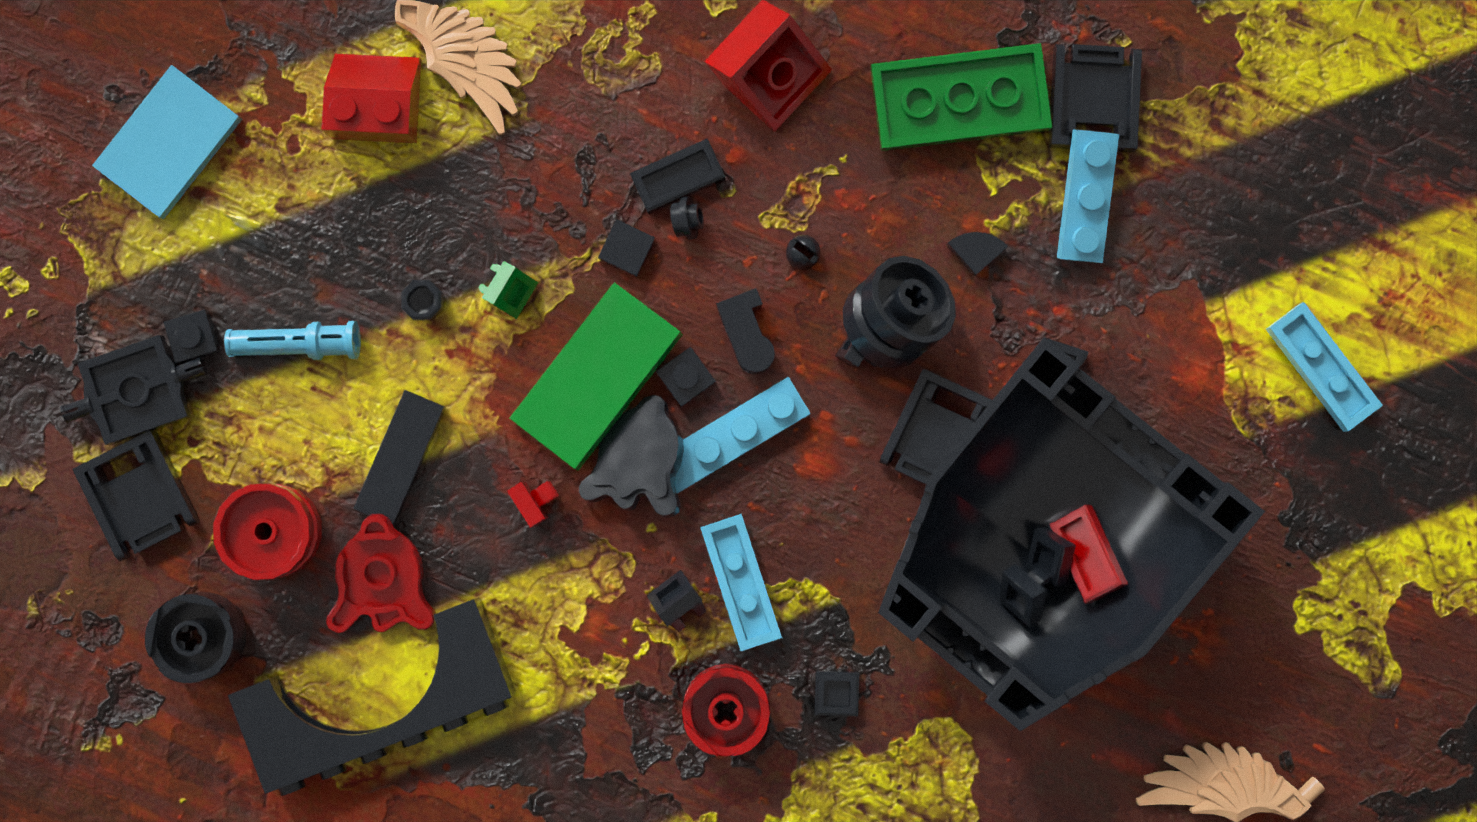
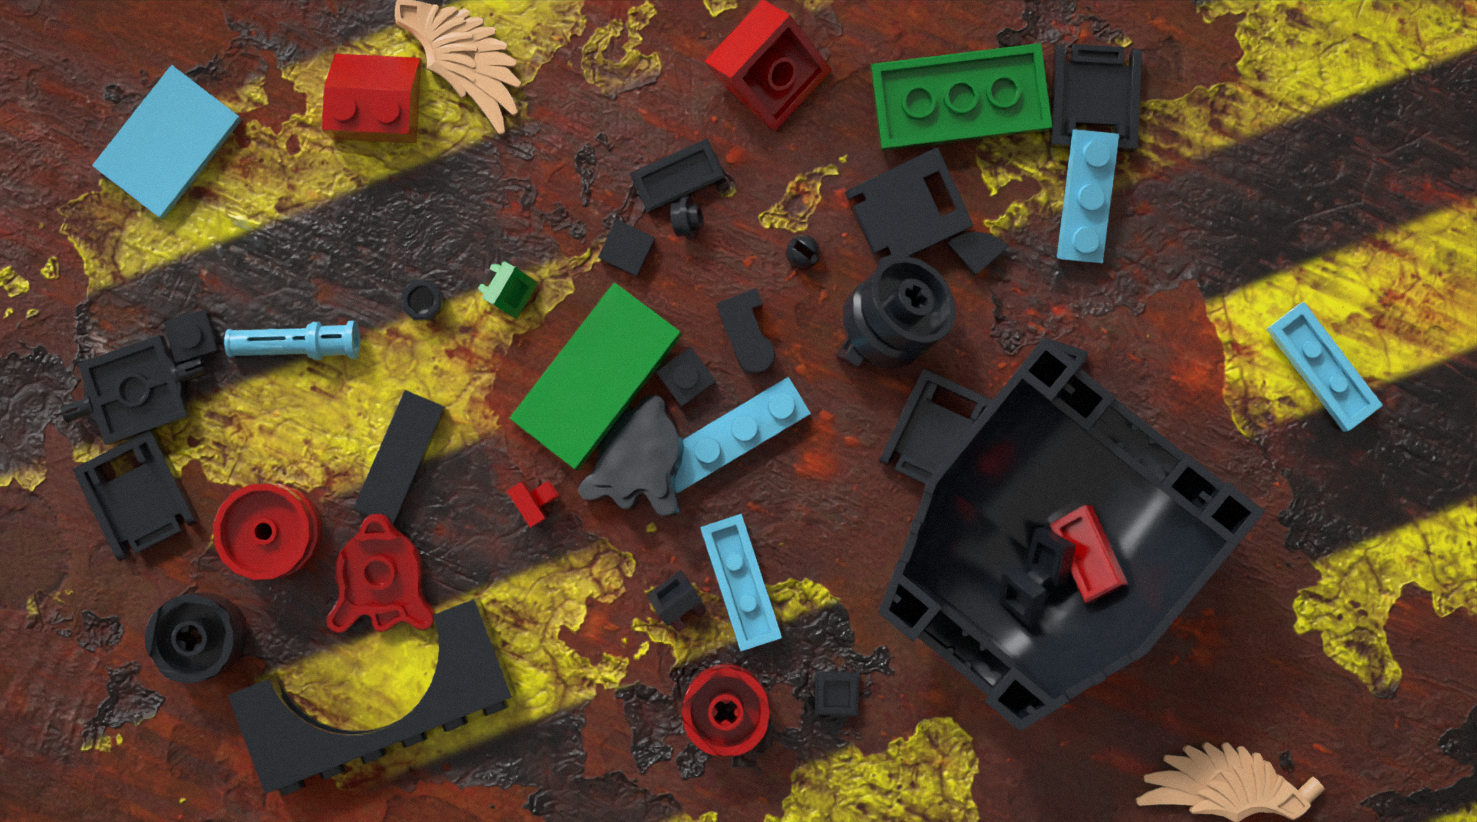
(902, 211): none -> black container

